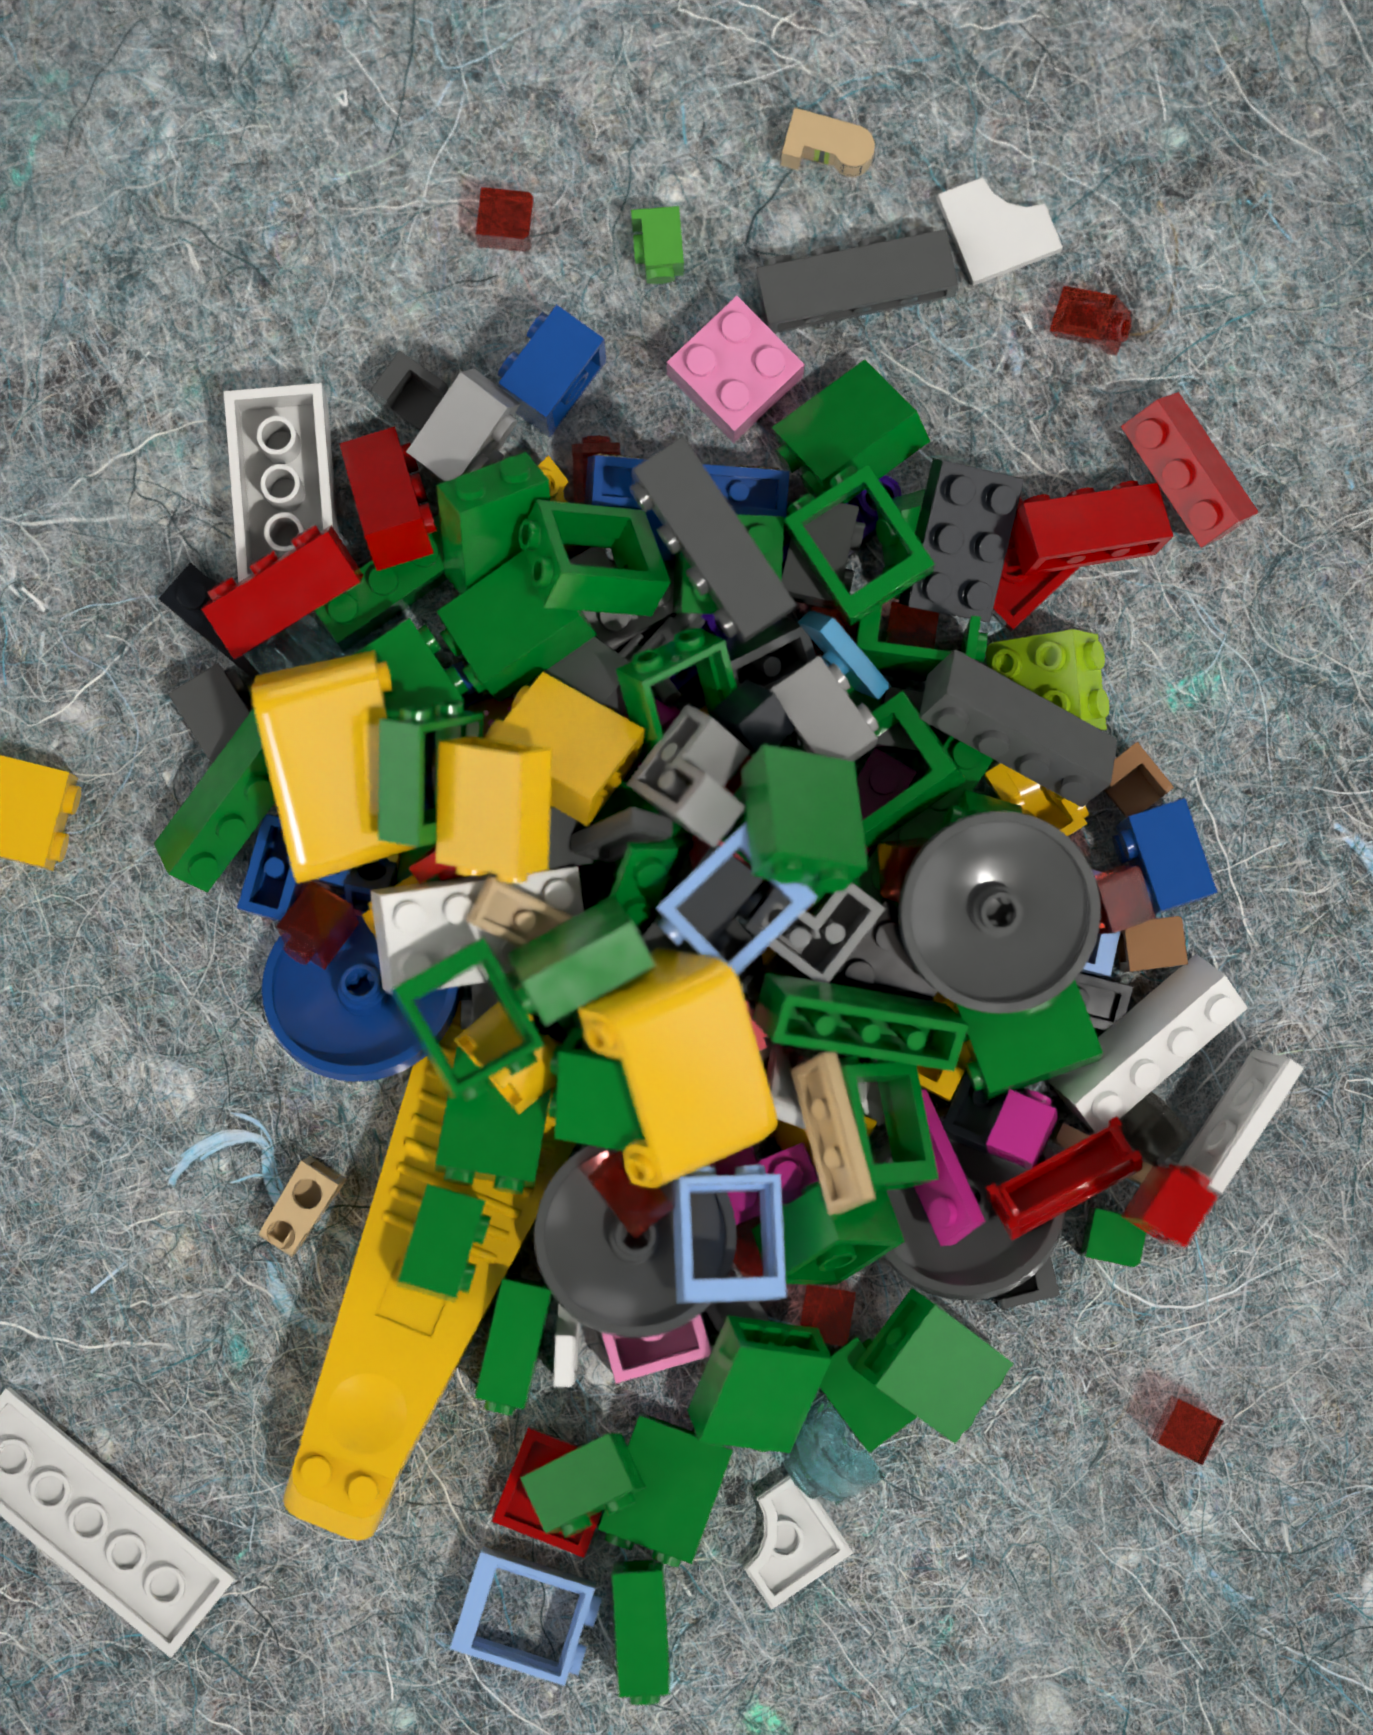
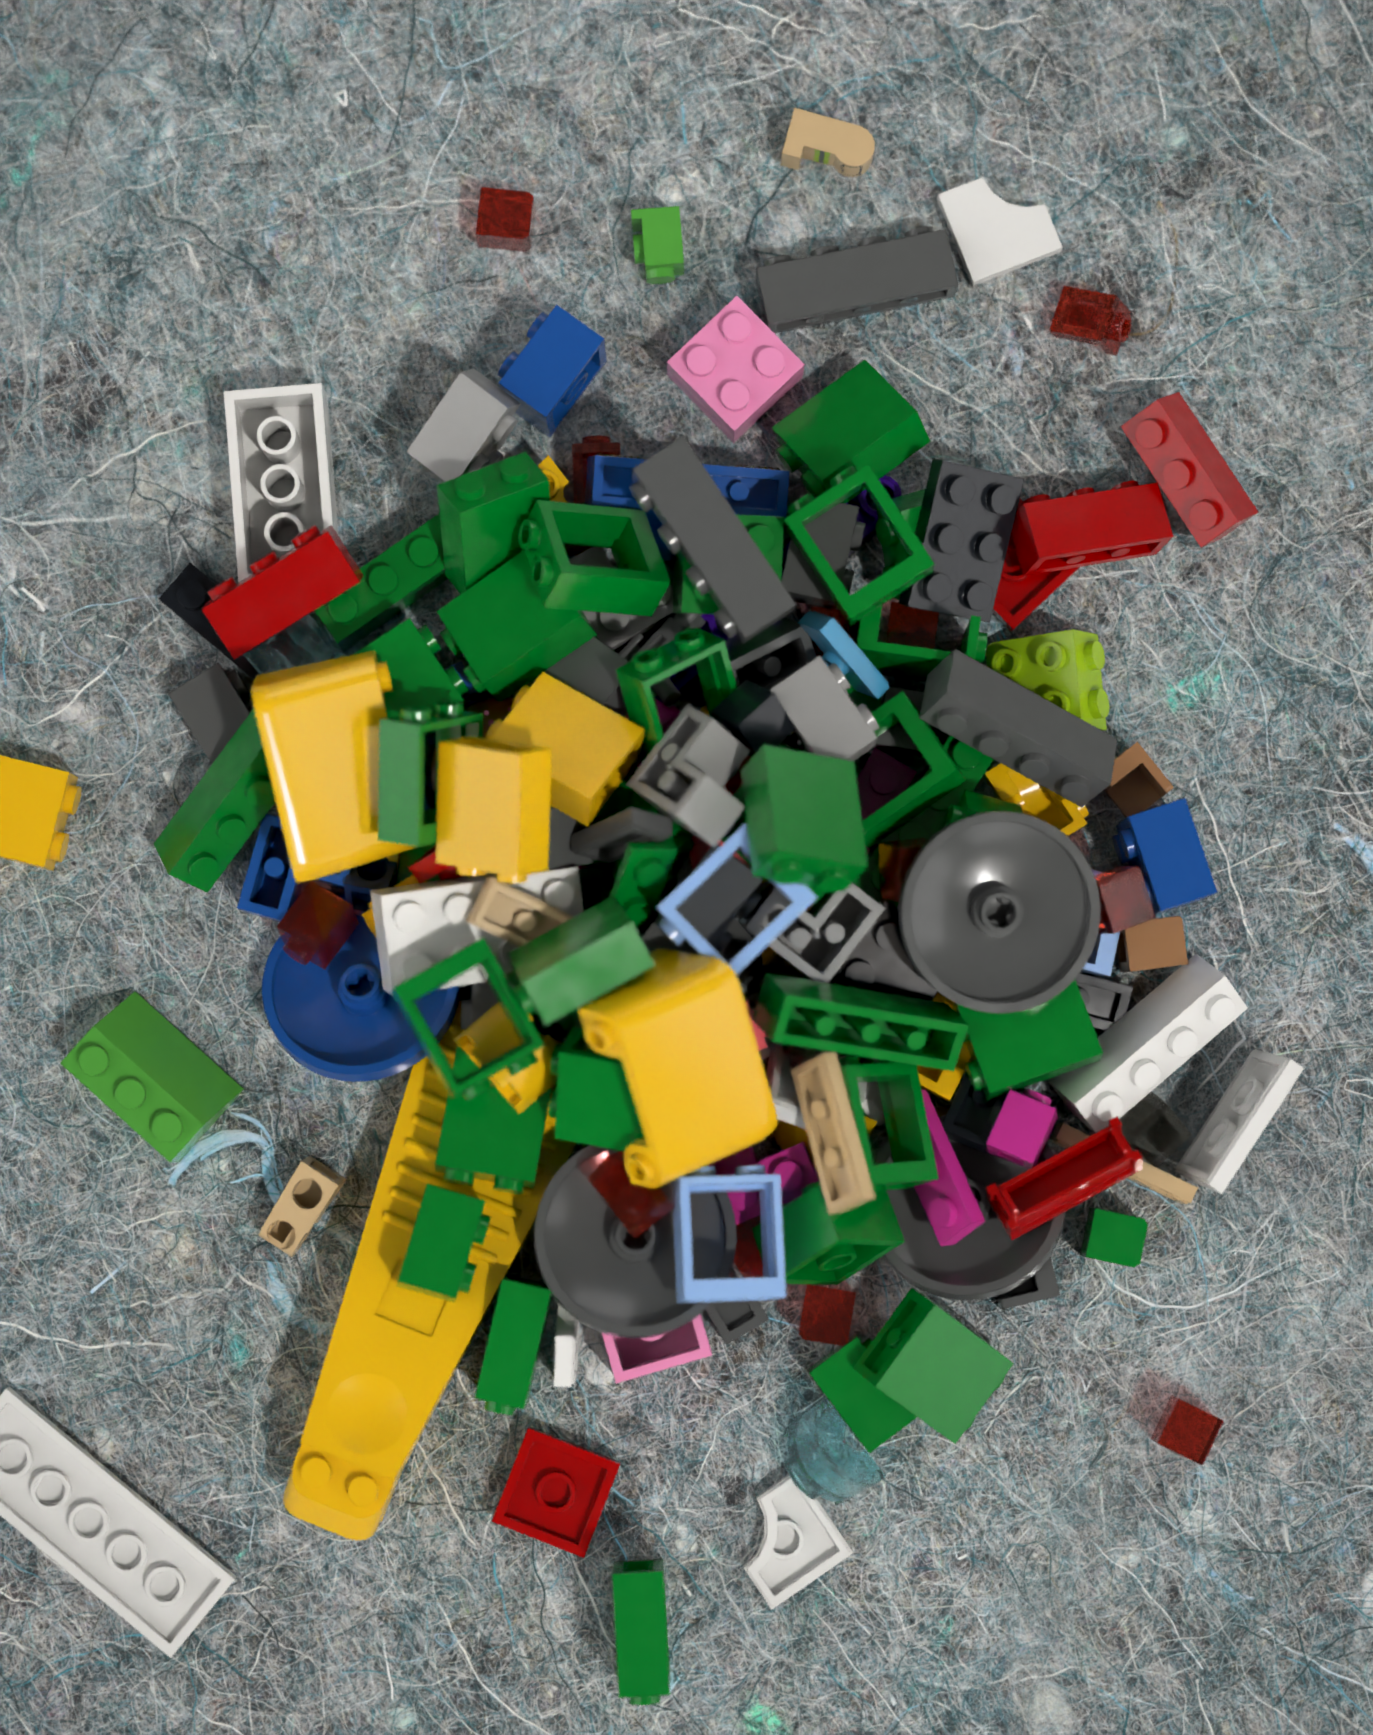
(152, 1077): none -> bright green slope
(389, 498): red brick -> none
(409, 390): dark grey panel -> none
(572, 1654): light blue window -> none
(583, 1484): green brick -> none
(678, 1495): green brick -> none
(758, 1384): green brick -> none
(1171, 1204): red brick -> none

